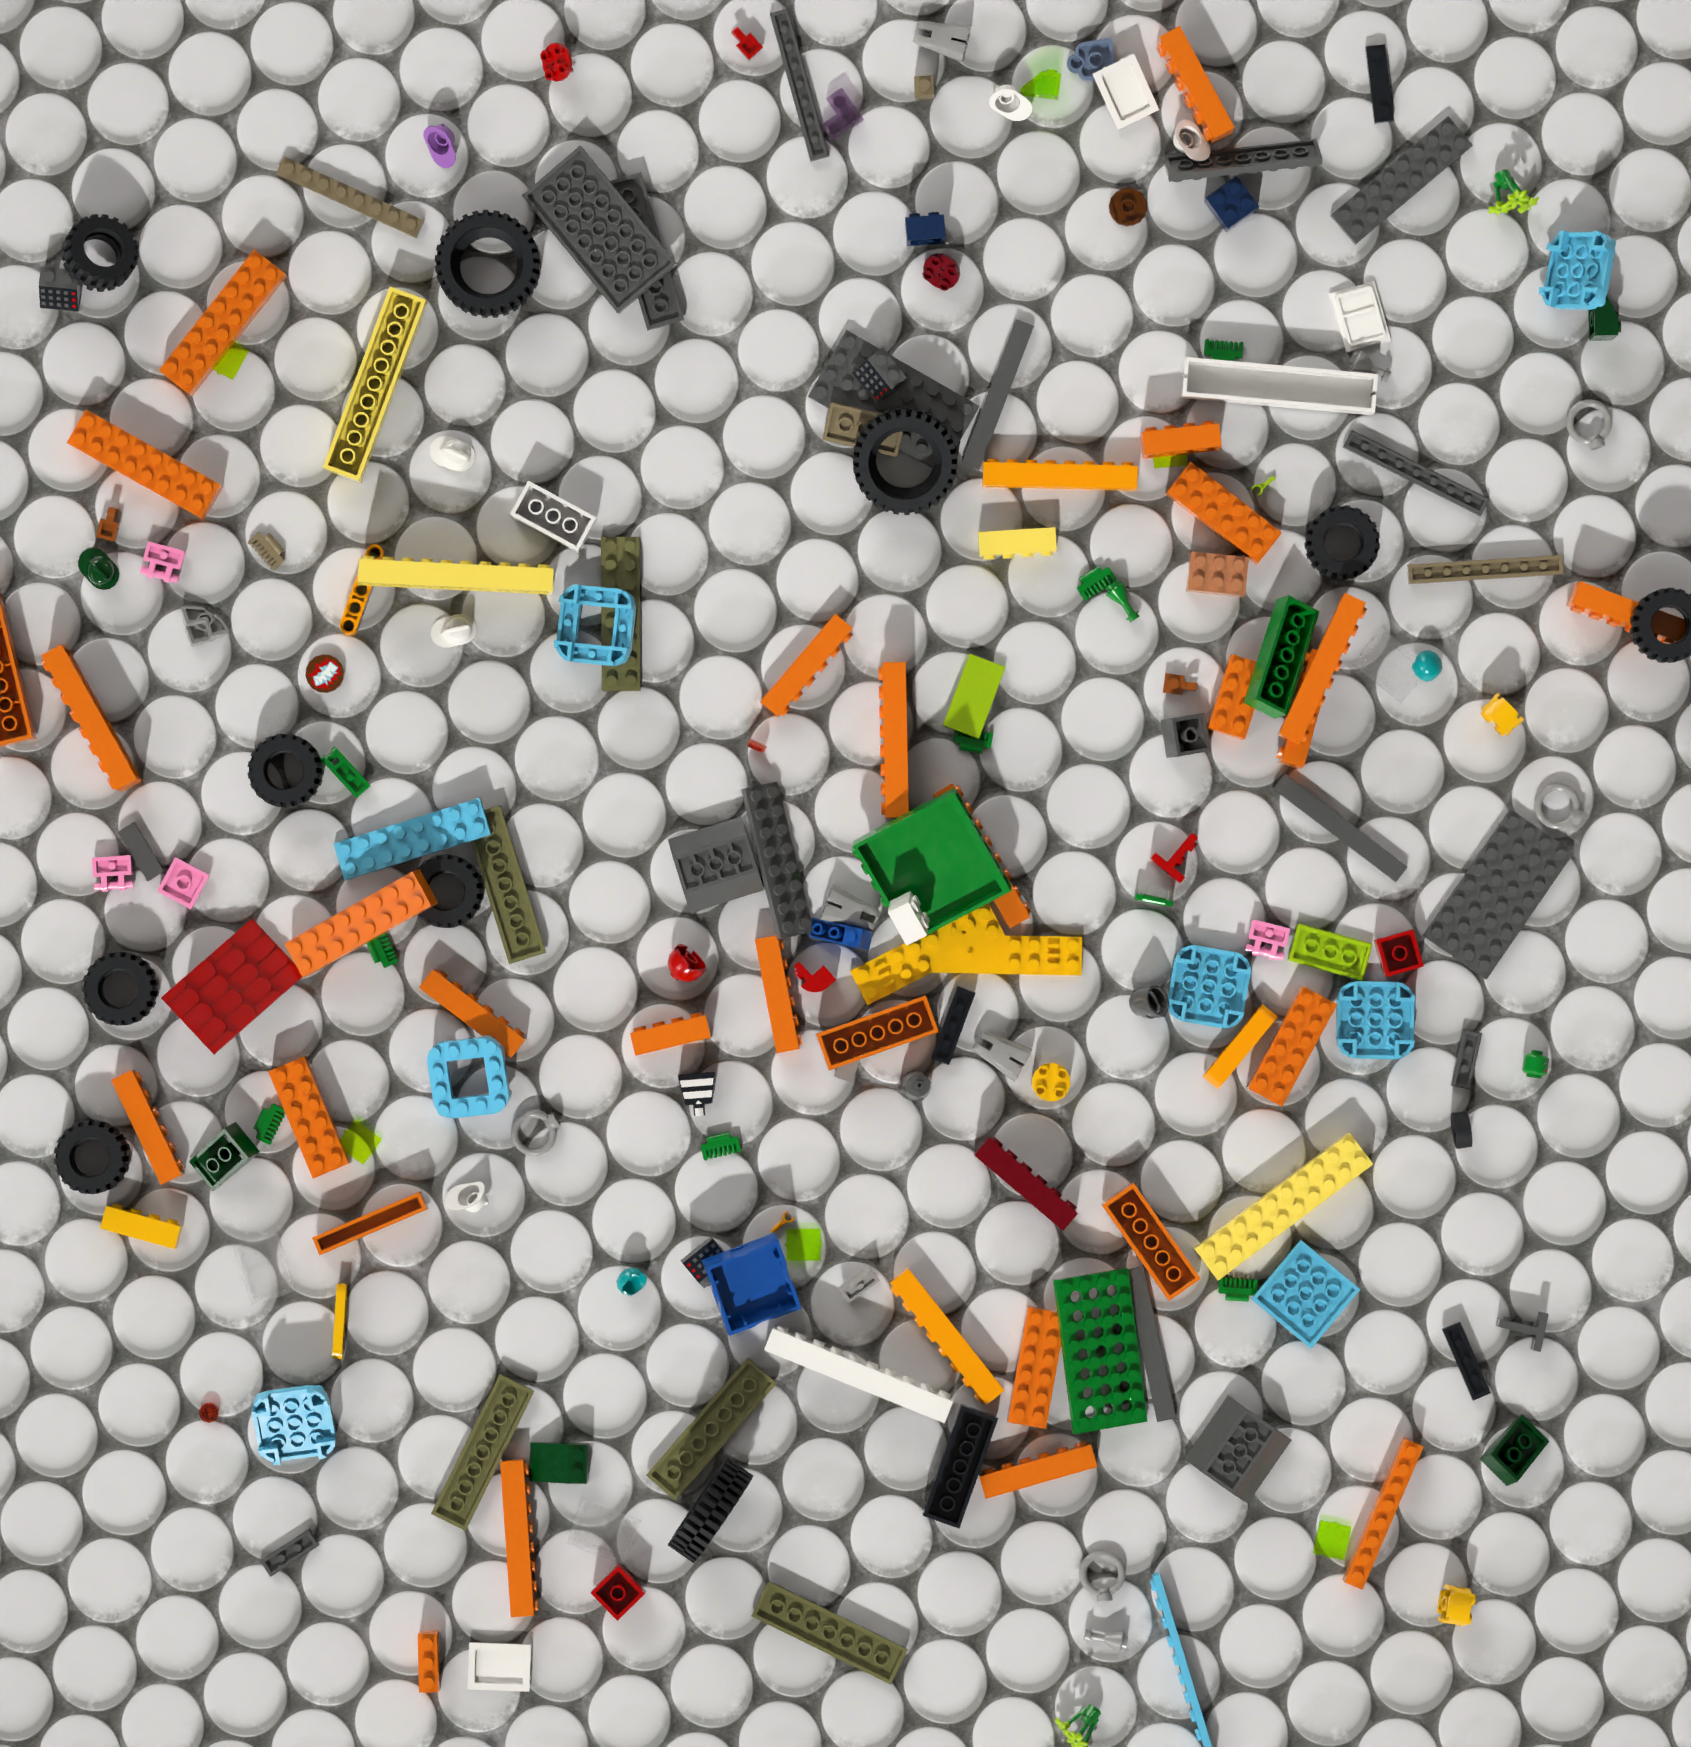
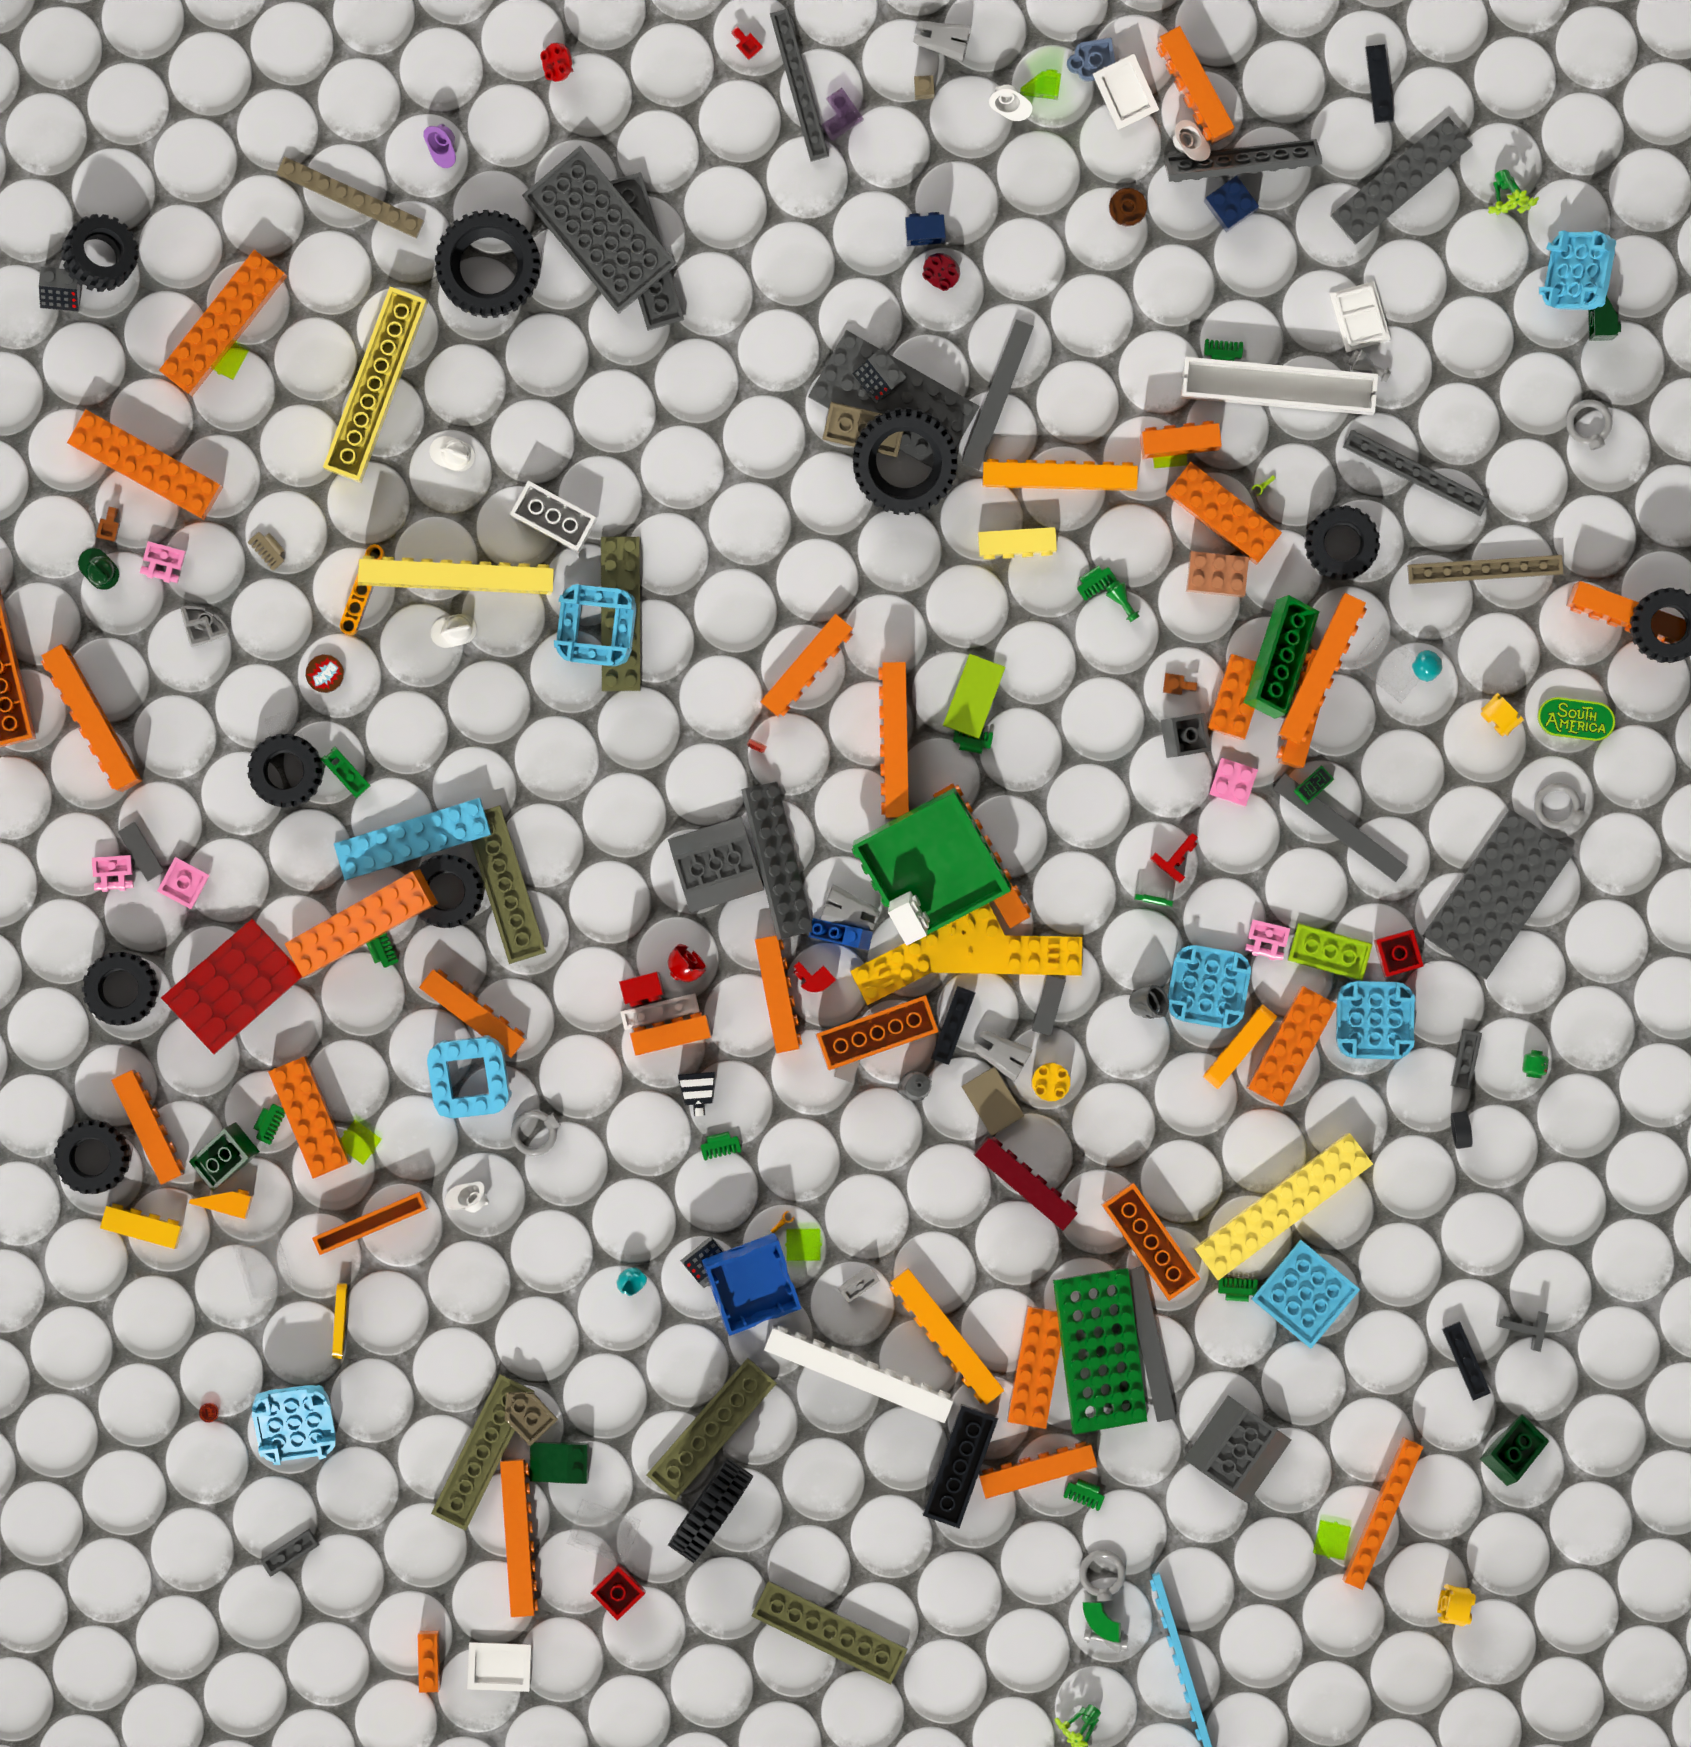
(231, 1203): none -> light orange slope
(528, 1415): none -> dark tan tile
(642, 988): none -> red brick
(660, 1011): none -> white tile
(992, 1101): none -> dark tan tile
(1049, 1005): none -> dark grey tile
(1087, 1490): none -> green piece
(1101, 1623): none -> green tile
(1233, 781): none -> bright pink plate
(1313, 785): none -> tile
(1576, 719): none -> tile

